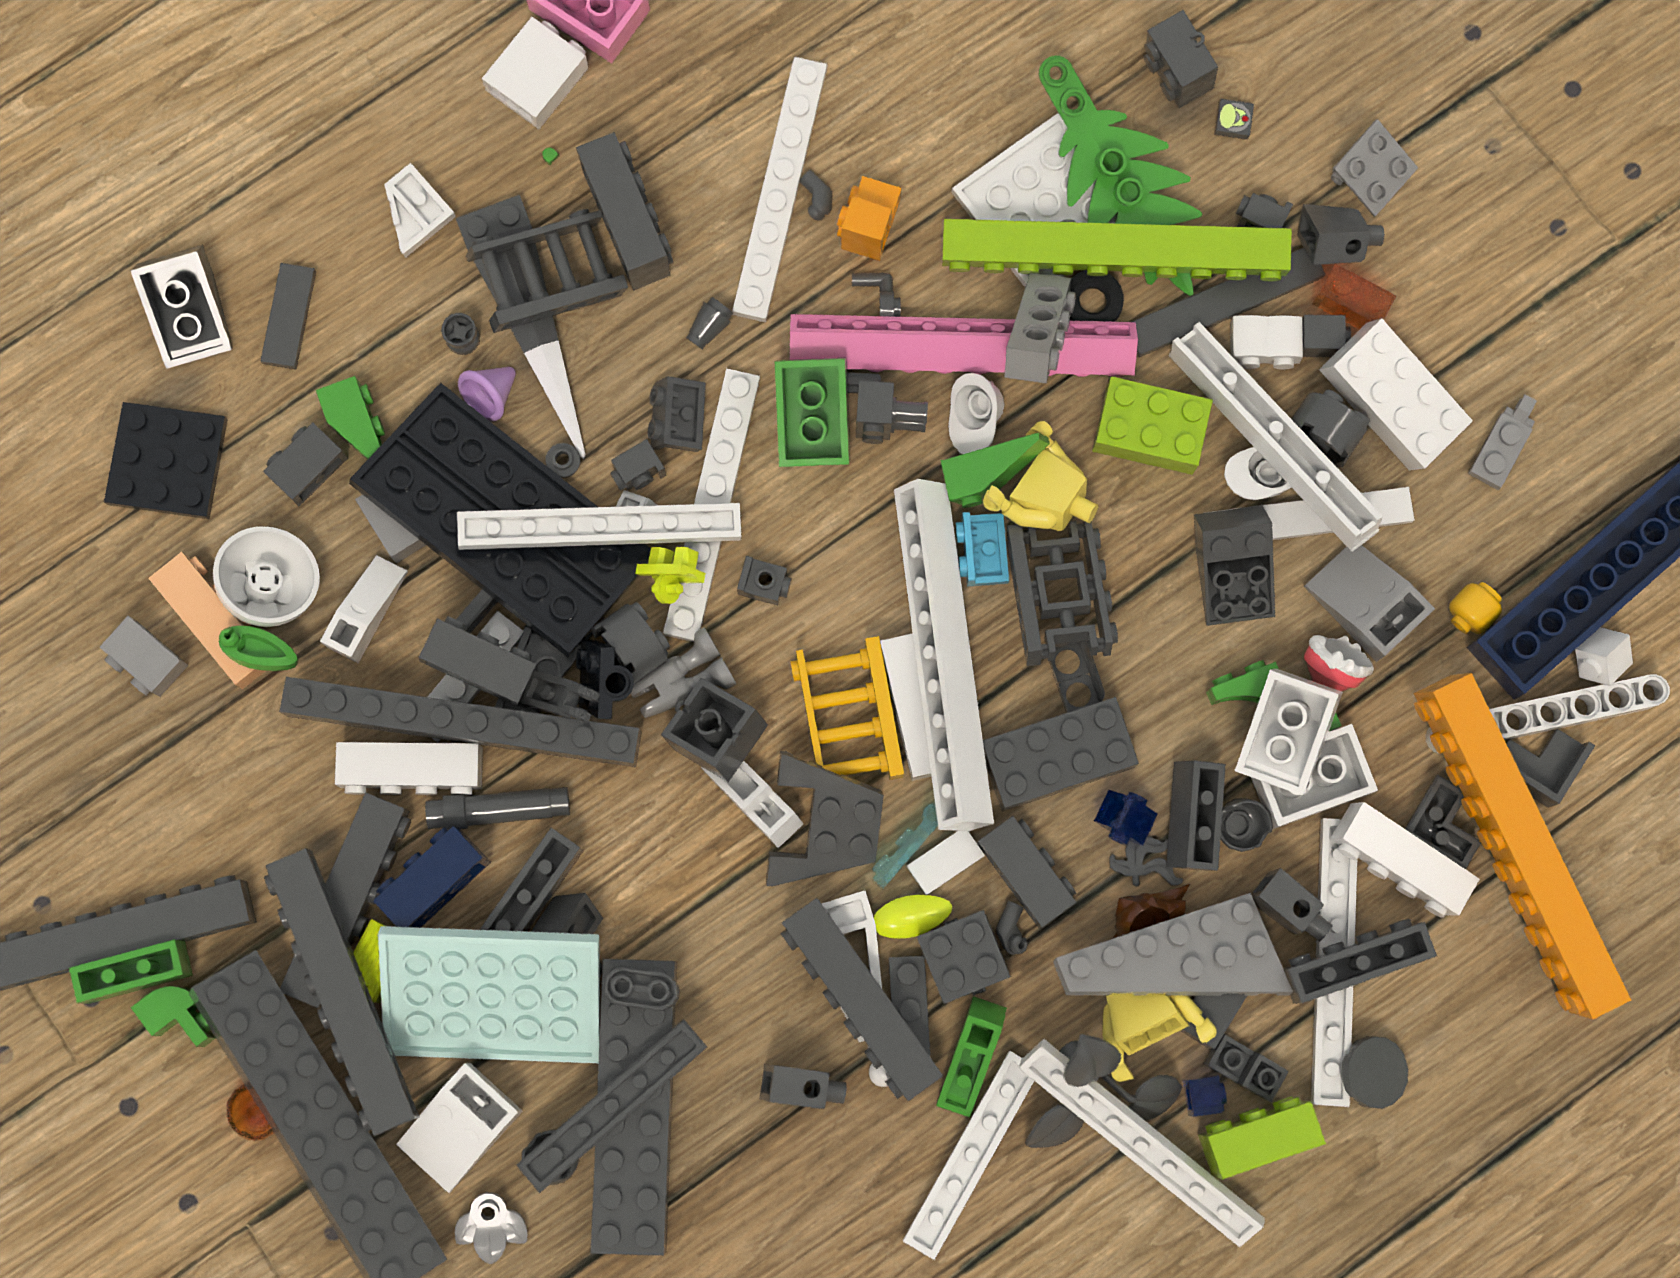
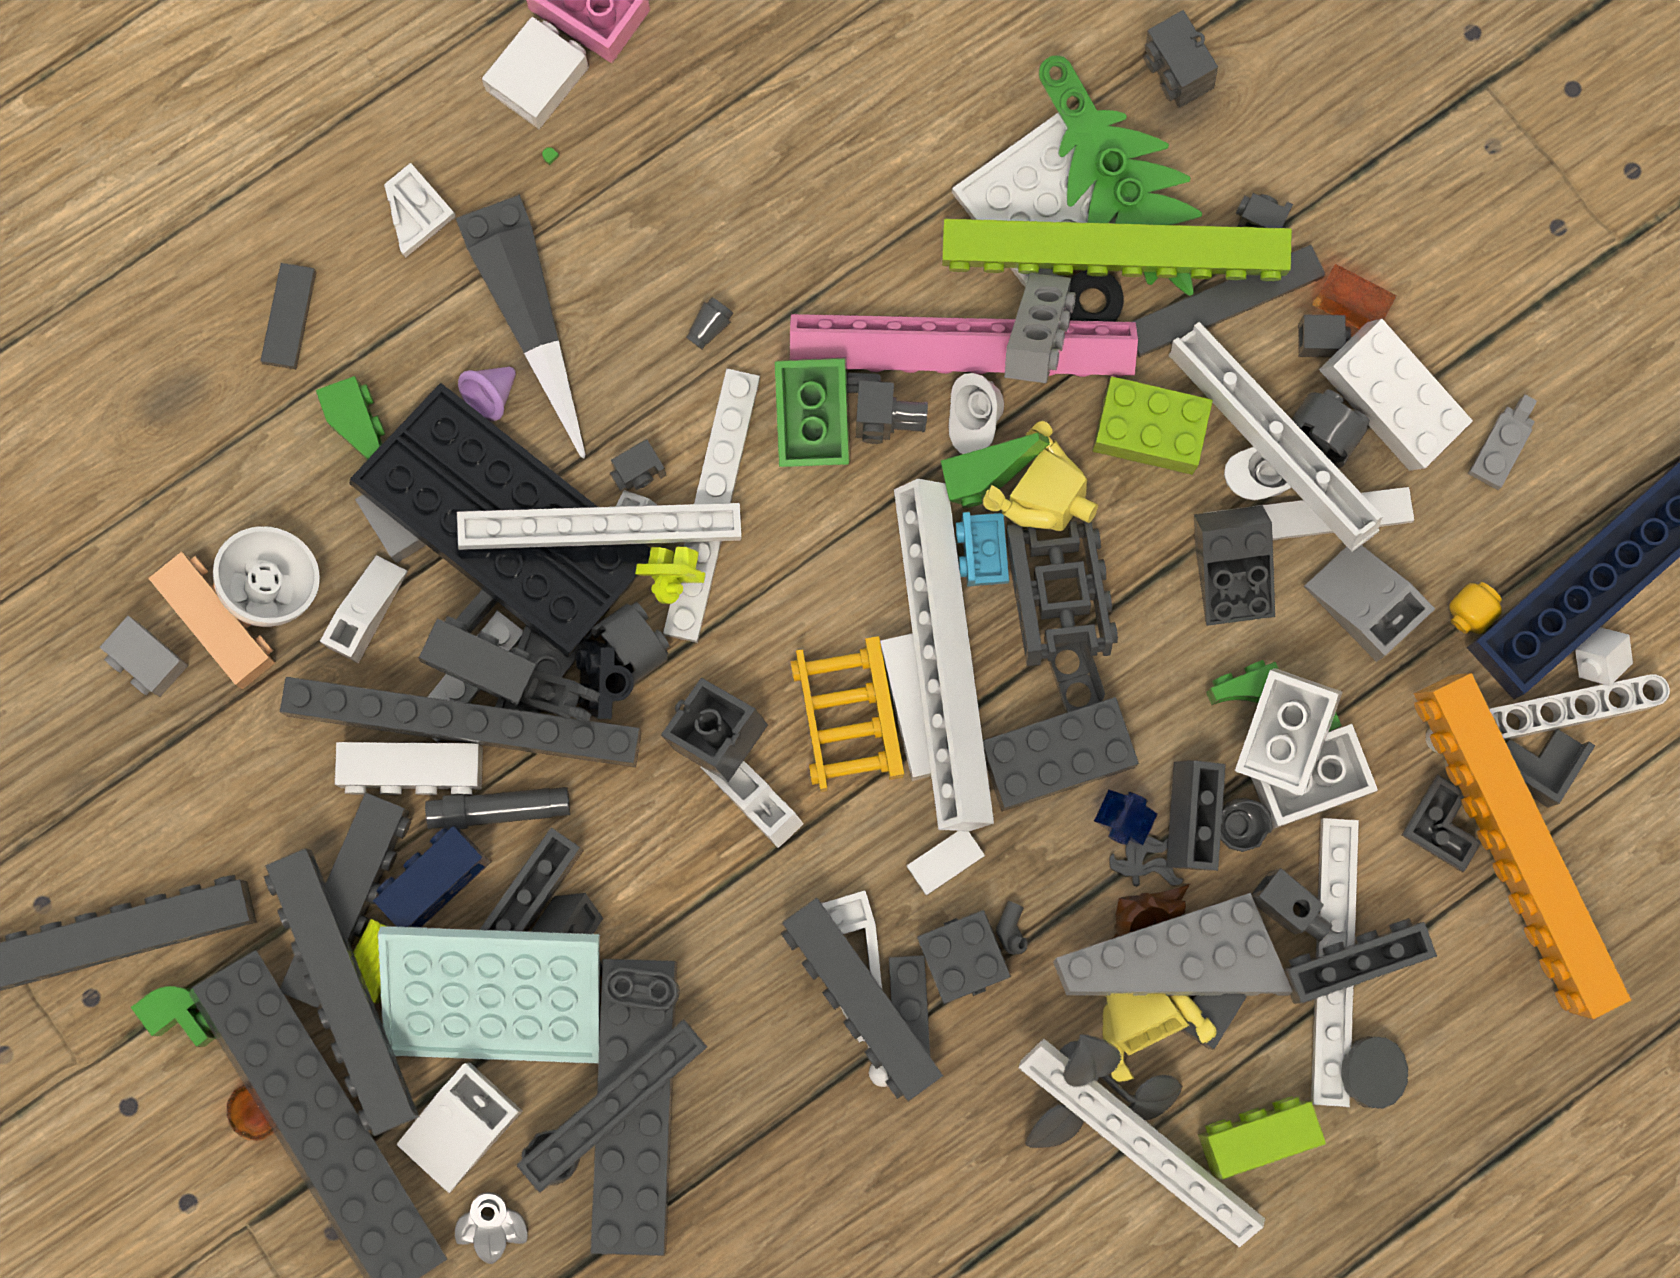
(130, 971): bright green brick -> none
(166, 460): black plate -> none
(183, 306): dark grey slope -> none
(257, 649): bright green arm -> none
(305, 463): dark grey brick -> none
(456, 327): dark grey wheel -> none
(540, 303): dark grey fence -> none
(569, 468): dark grey plate -> none
(626, 216): dark grey brick -> none
(671, 678): light grey piece -> none
(677, 414): dark grey bracket -> none
(751, 588): dark grey brick -> none
(779, 189): white plate -> none
(787, 1084): dark grey torso -> none
(820, 193): dark grey arm -> none
(841, 823): dark grey wing -> none
(868, 218): light orange brick -> none
(888, 304): dark grey plate -> none
(909, 843): clear light blue plate -> none
(911, 916): neon yellow arm -> none
(969, 1157): white plate -> none
(972, 1056): bright green slope -> none
(1027, 871): dark grey brick -> none
(1204, 1096): clear blue brick -> none
(1234, 119): tile -> none
(1246, 1068): dark grey slope -> none
(1266, 340): white brick -> none
(1336, 234): dark grey torso -> none
(1337, 662): white hair -> none
(1374, 168): light grey hinge -> none
(1404, 859): white brick -> none

